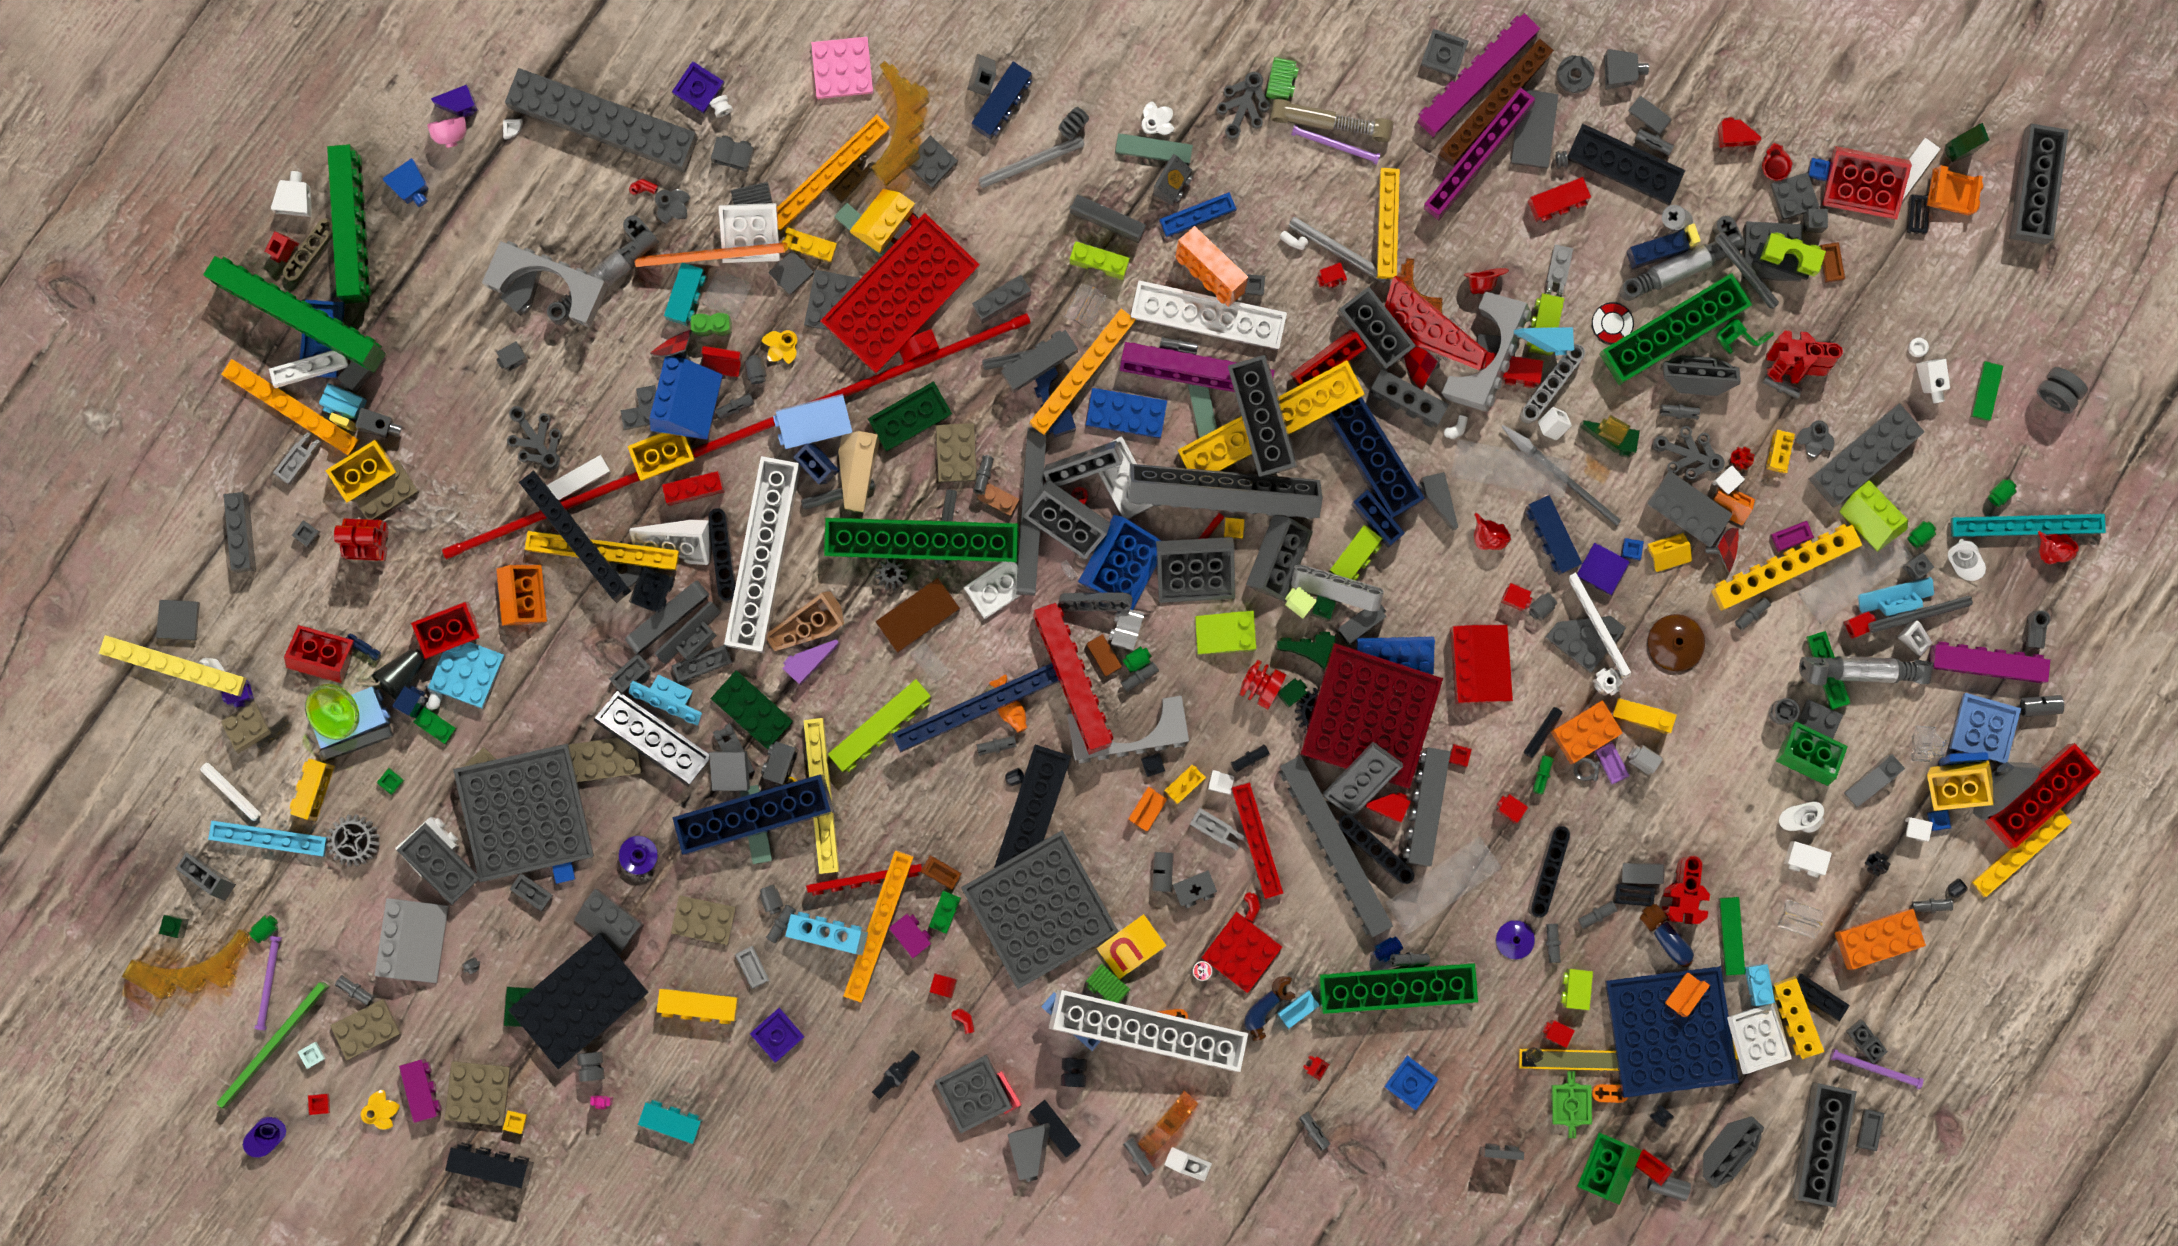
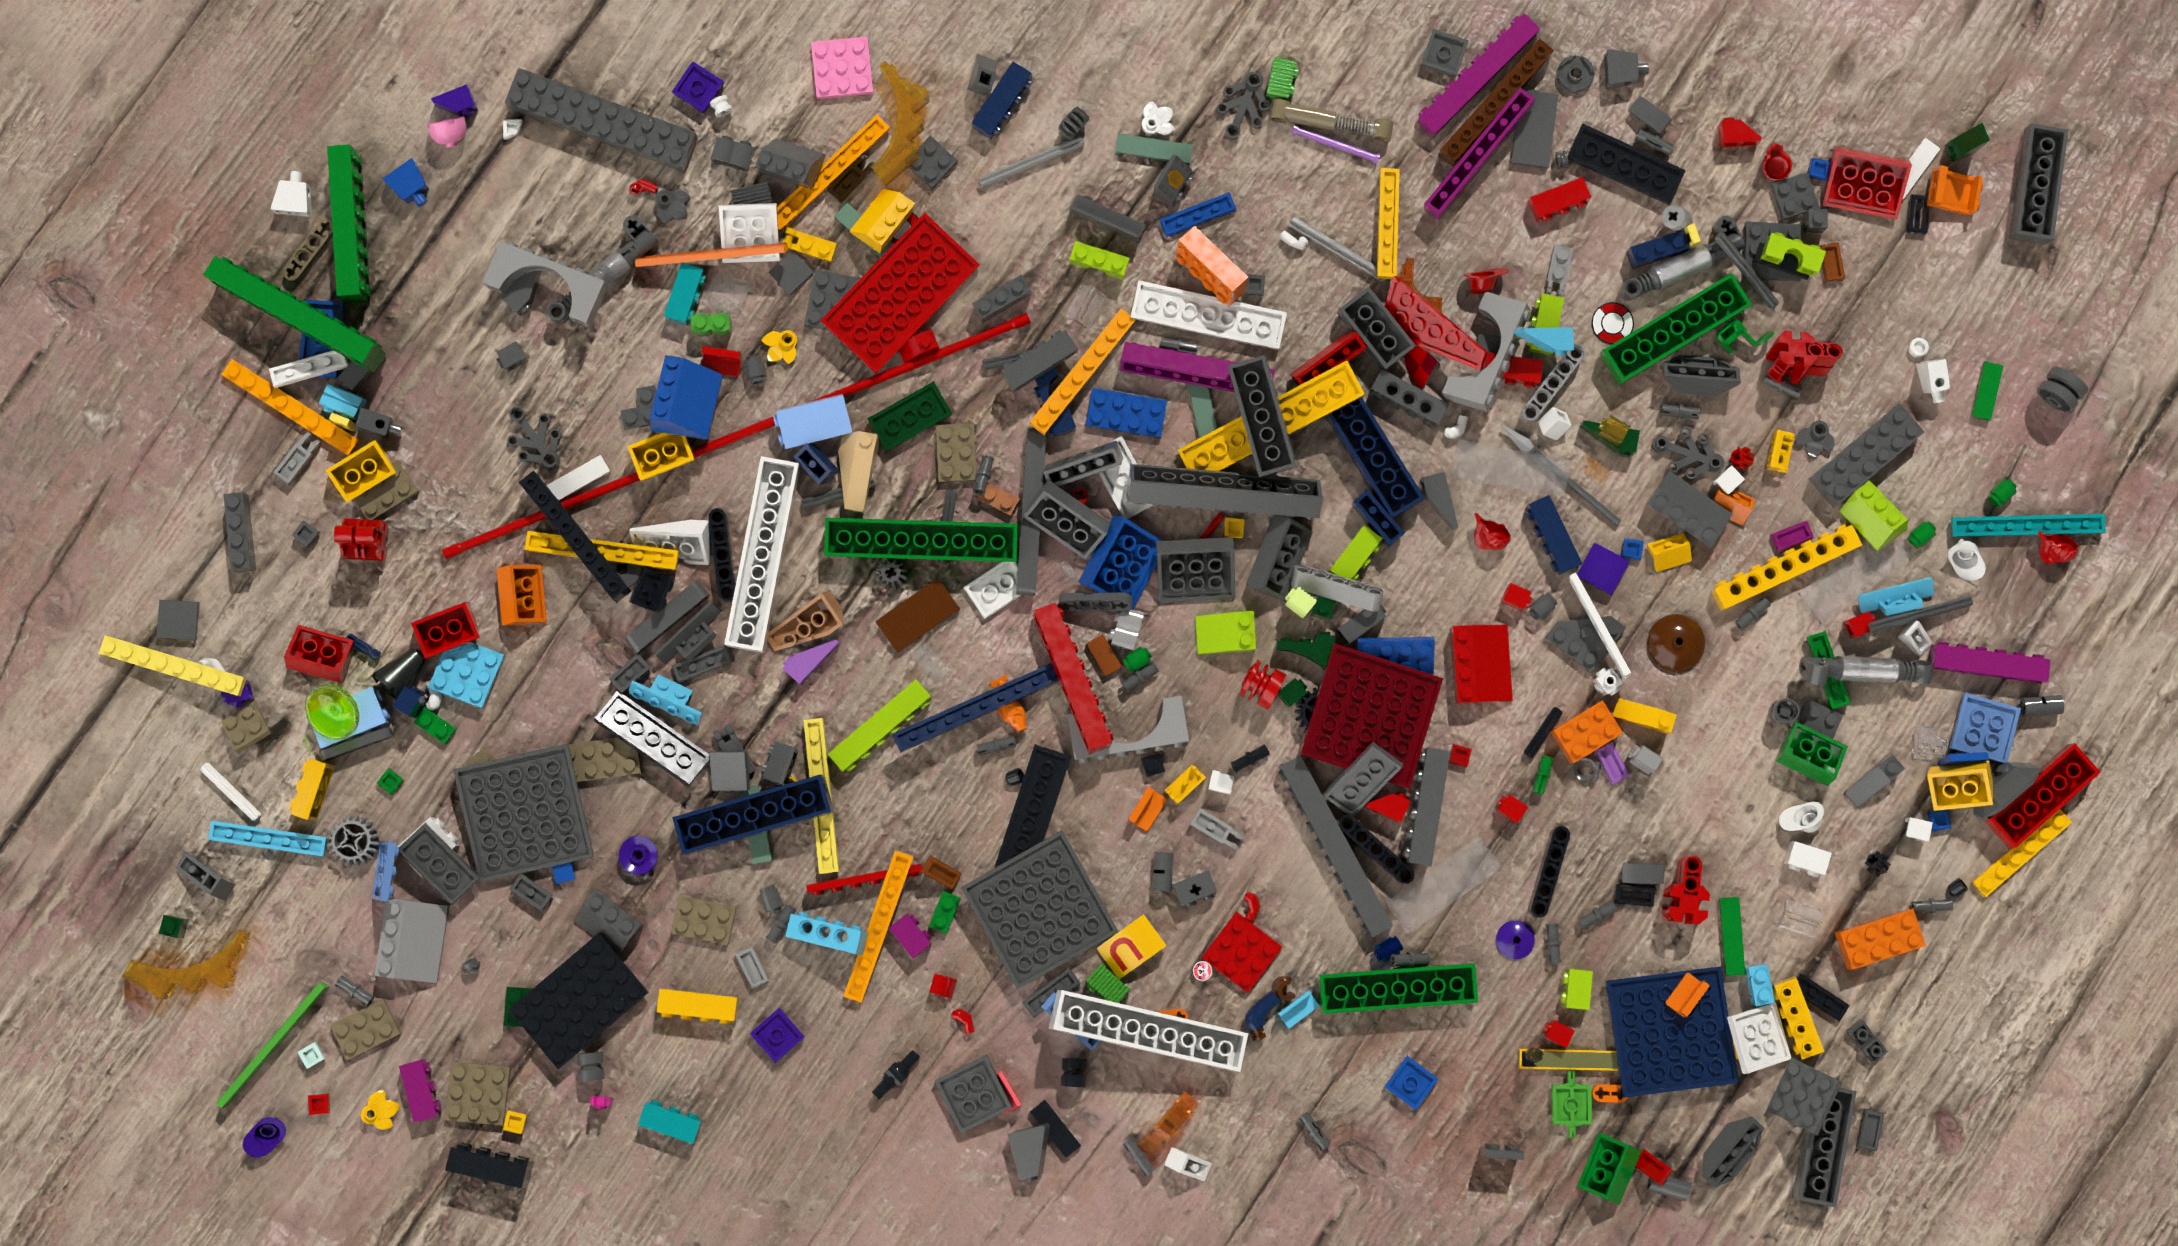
(263, 928): green brick -> none
(268, 983): medium lavender bar -> none
(280, 247): red brick -> none
(385, 871): none -> medium blue plate
(674, 346): shield -> none
(693, 488): red brick -> none
(734, 406): dark grey pin -> none
(751, 709): dark green plate -> none
(790, 163): none -> dark grey slope
(1065, 981): none -> dark grey tile
(1257, 840): red plate -> none
(1317, 1068): red tile -> none
(1331, 276): red brick -> none
(1661, 1116): black wheel -> none
(1671, 942): dark blue piece -> none
(1726, 547): shield -> none
(1804, 1096): none -> dark grey plate
(1835, 1055): medium lavender bar -> none
(1918, 566): dark grey brick -> none
(2037, 632): dark grey piece -> none

